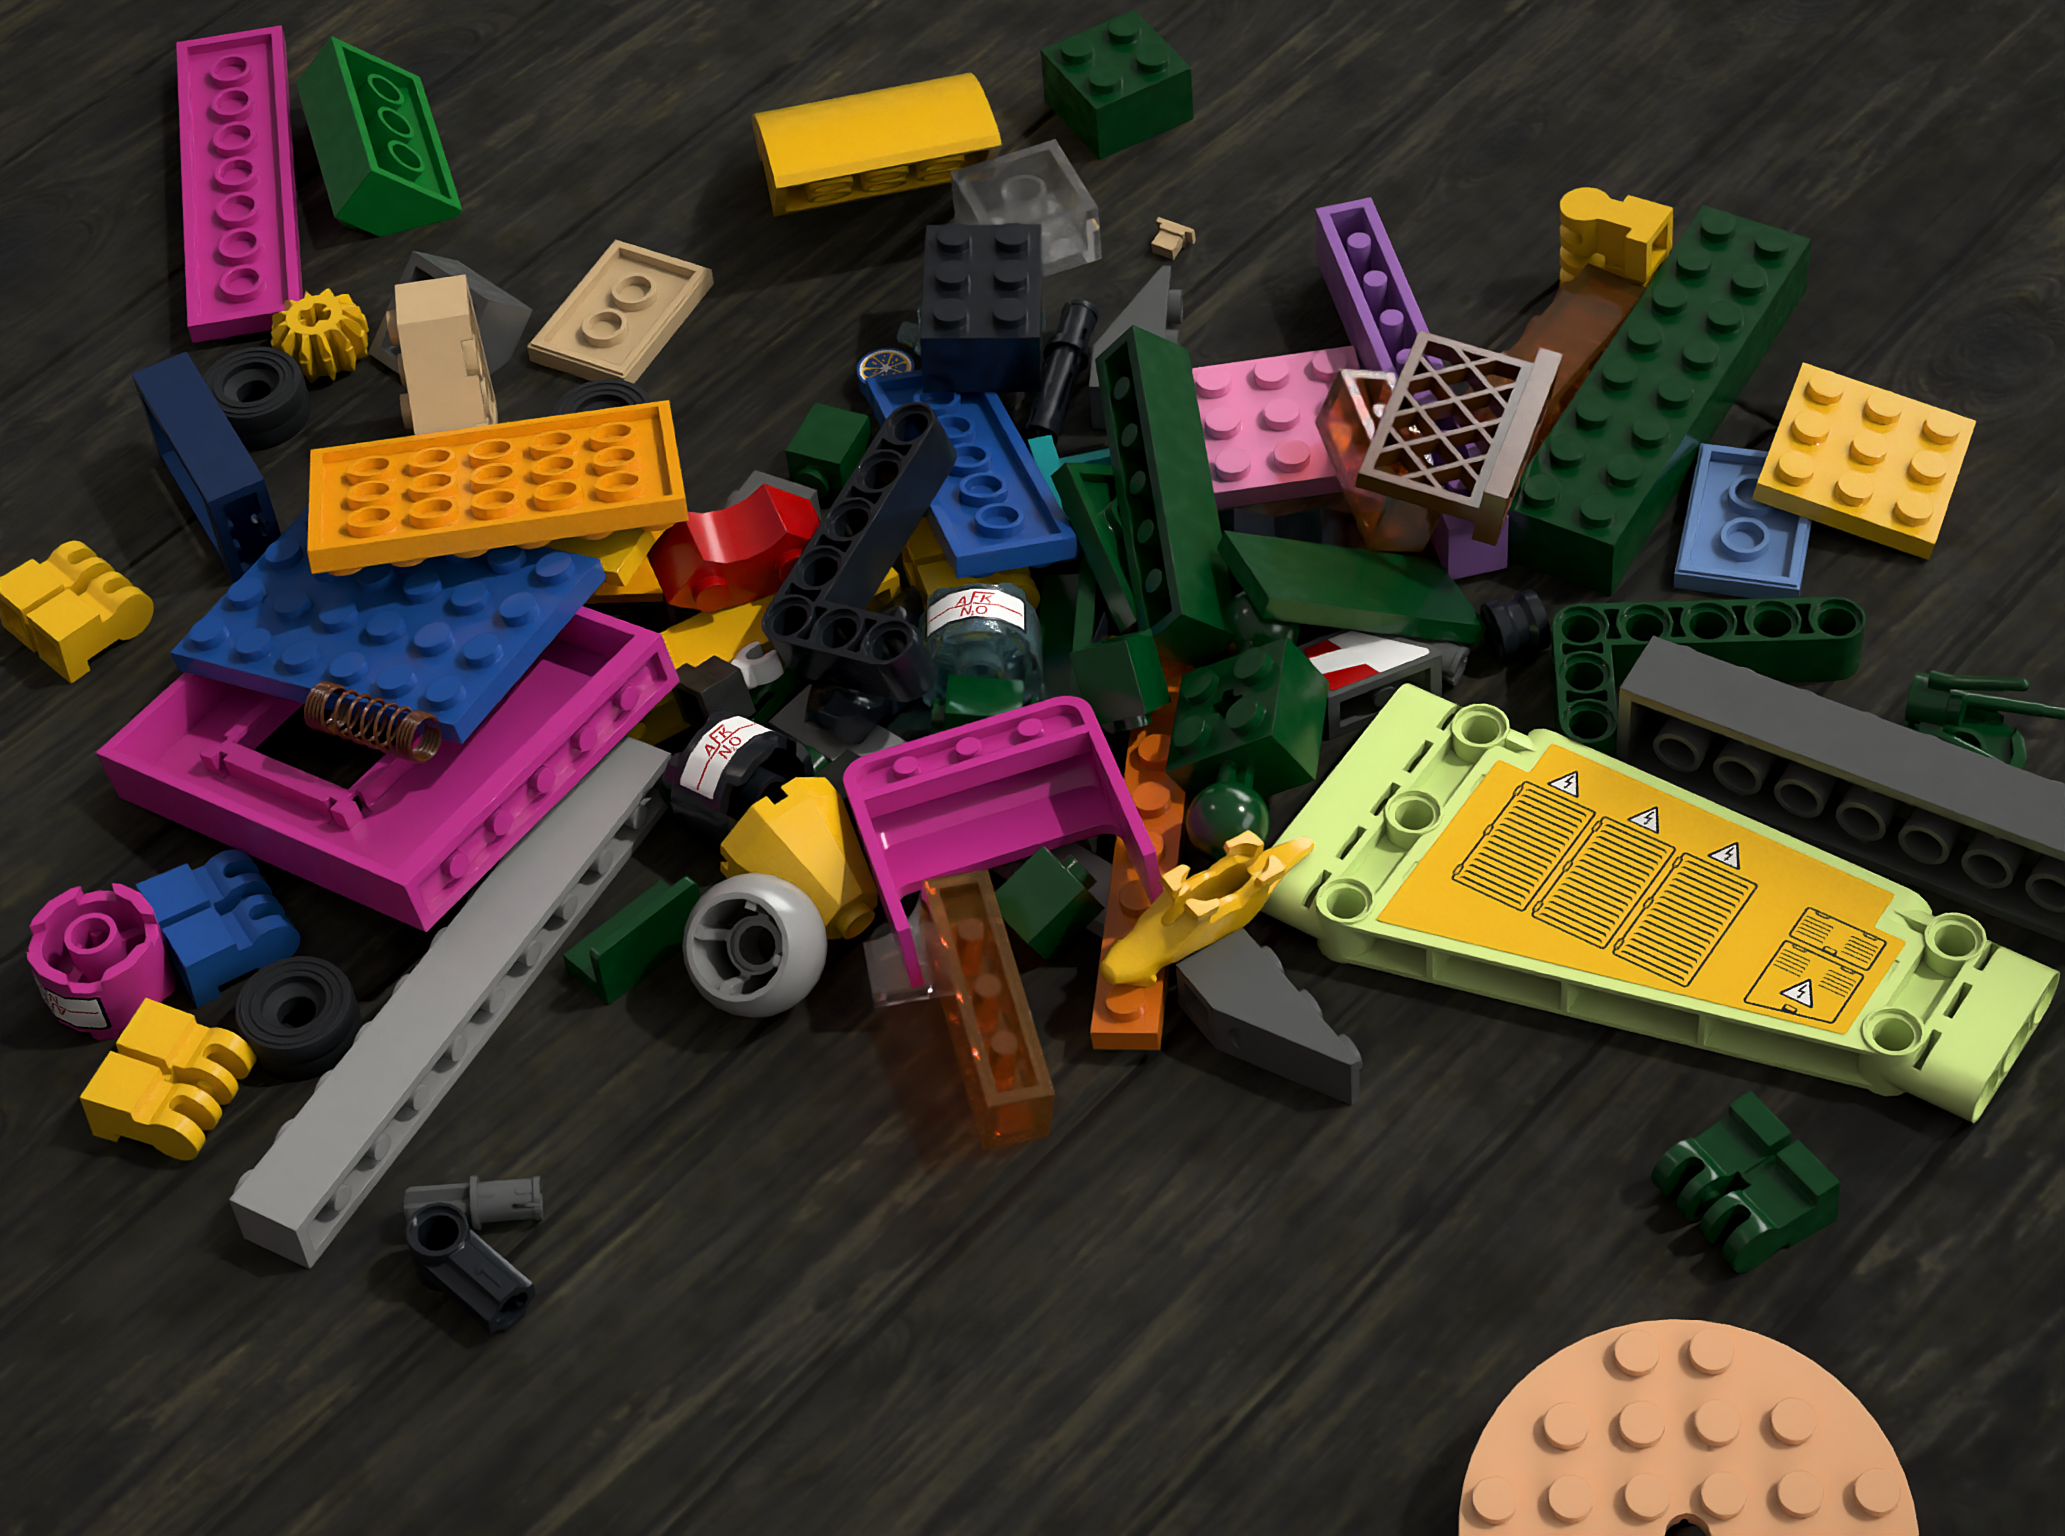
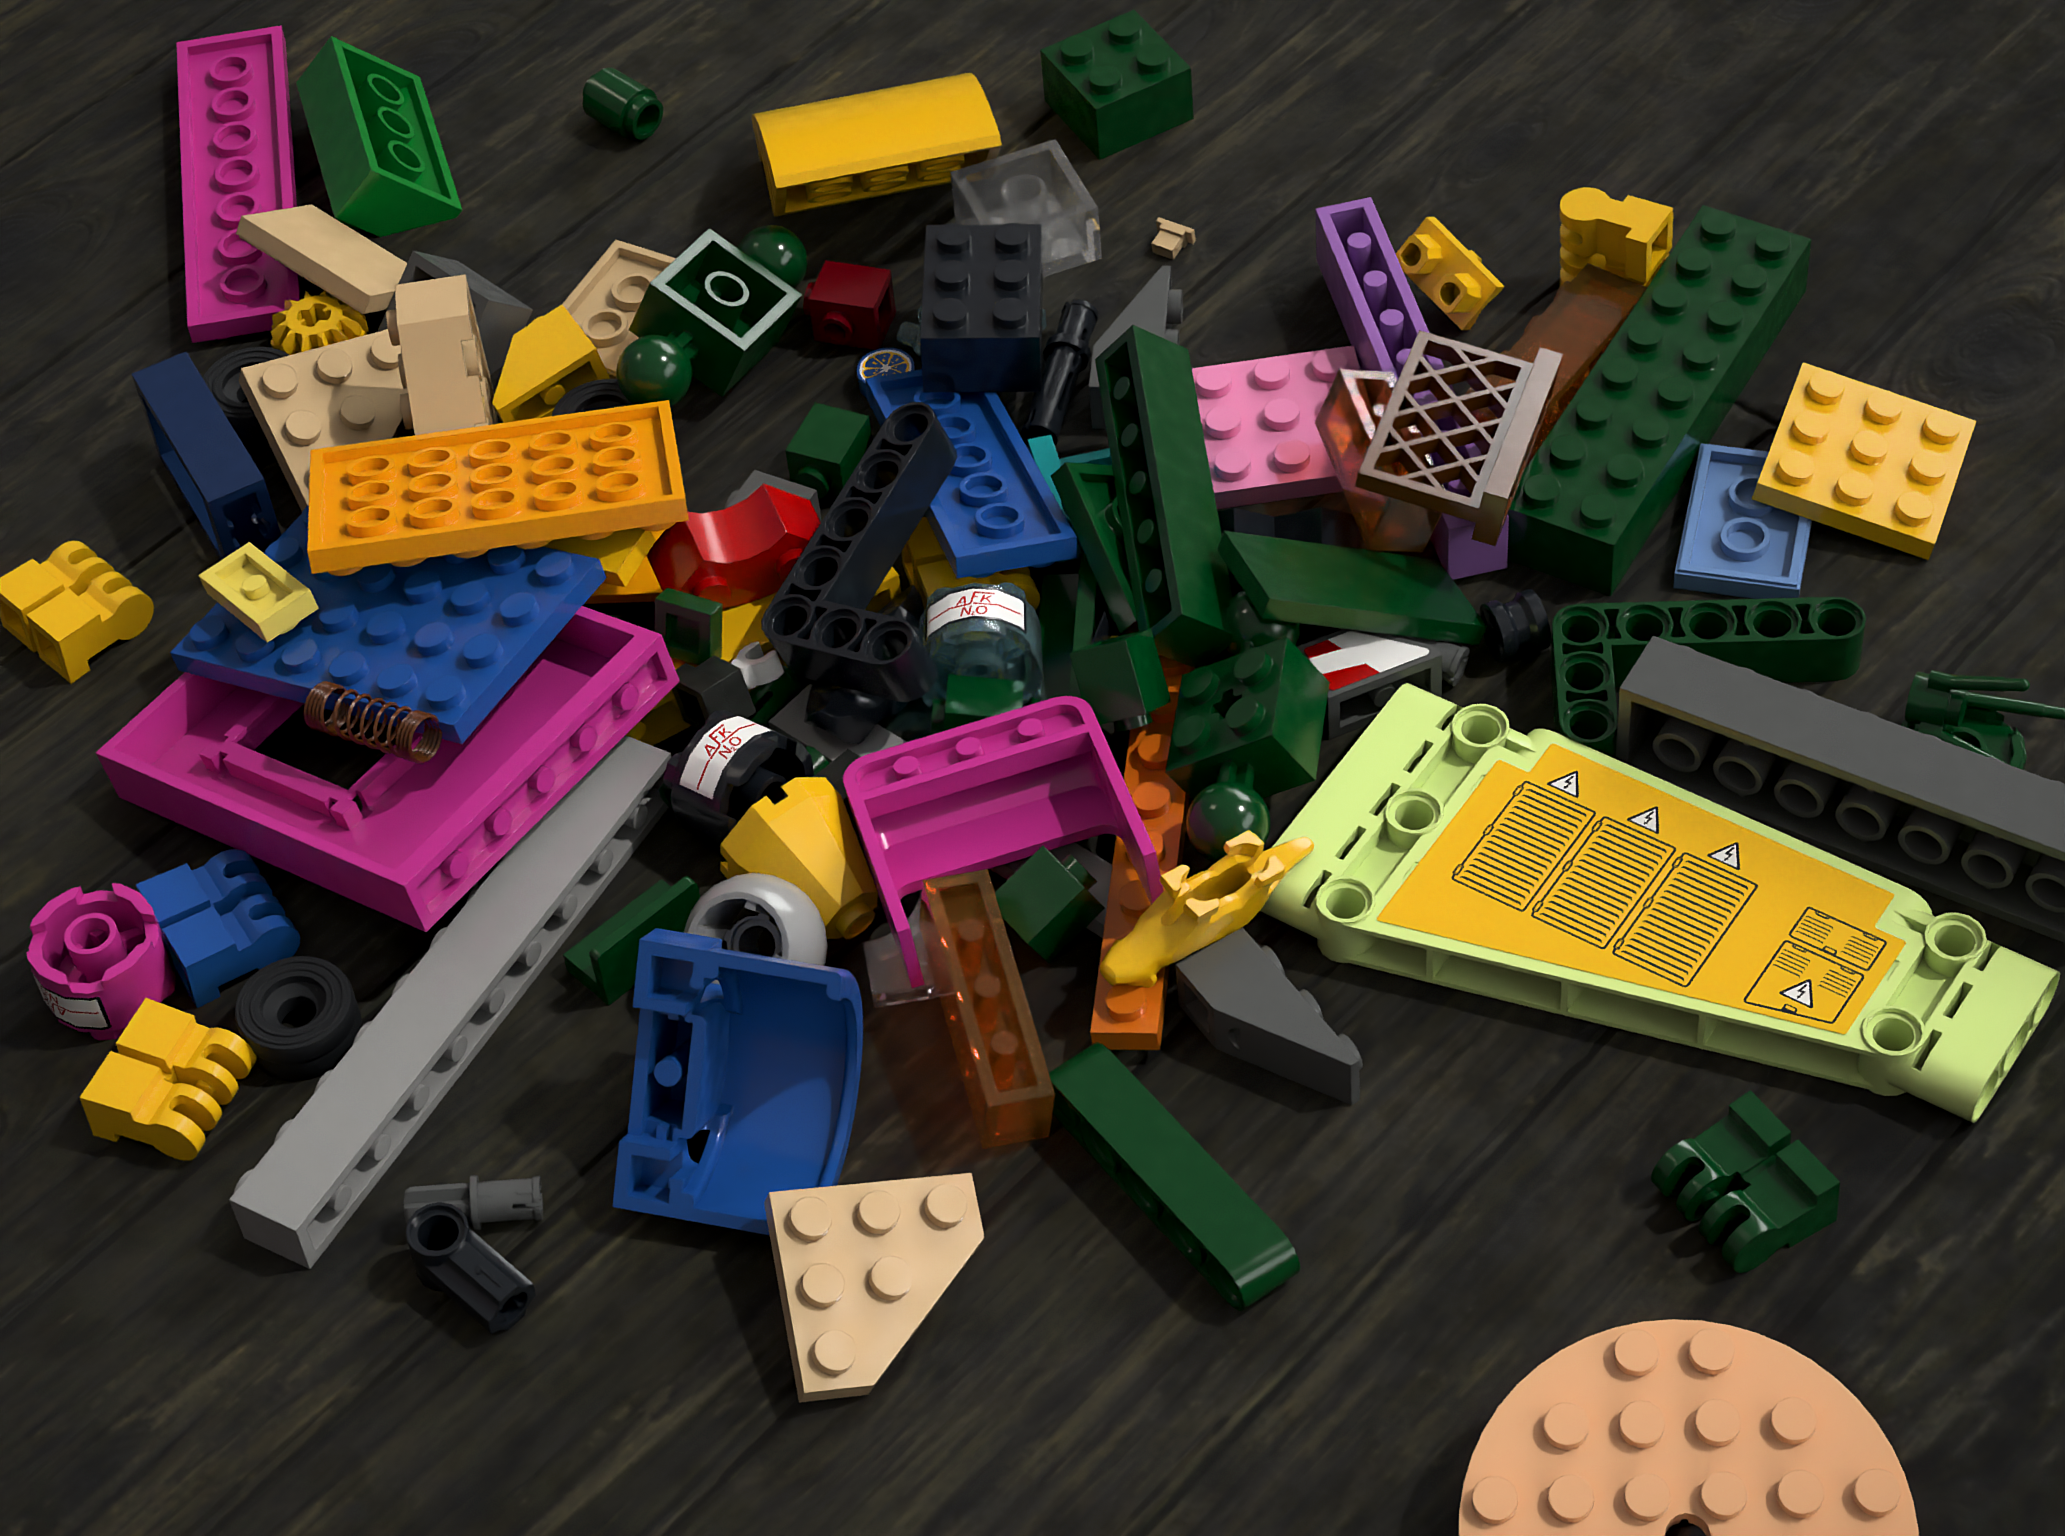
(258, 592): none -> light yellow plate
(325, 401): none -> tan plate
(326, 254): none -> tan tile
(545, 365): none -> yellow slope
(622, 104): none -> dark green brick
(689, 625): none -> plate
(712, 314): none -> dark green brick
(752, 1059): none -> blue piece
(850, 305): none -> dark red brick
(865, 1272): none -> tan plate
(1171, 1178): none -> dark green beam
(1448, 272): none -> yellow hips

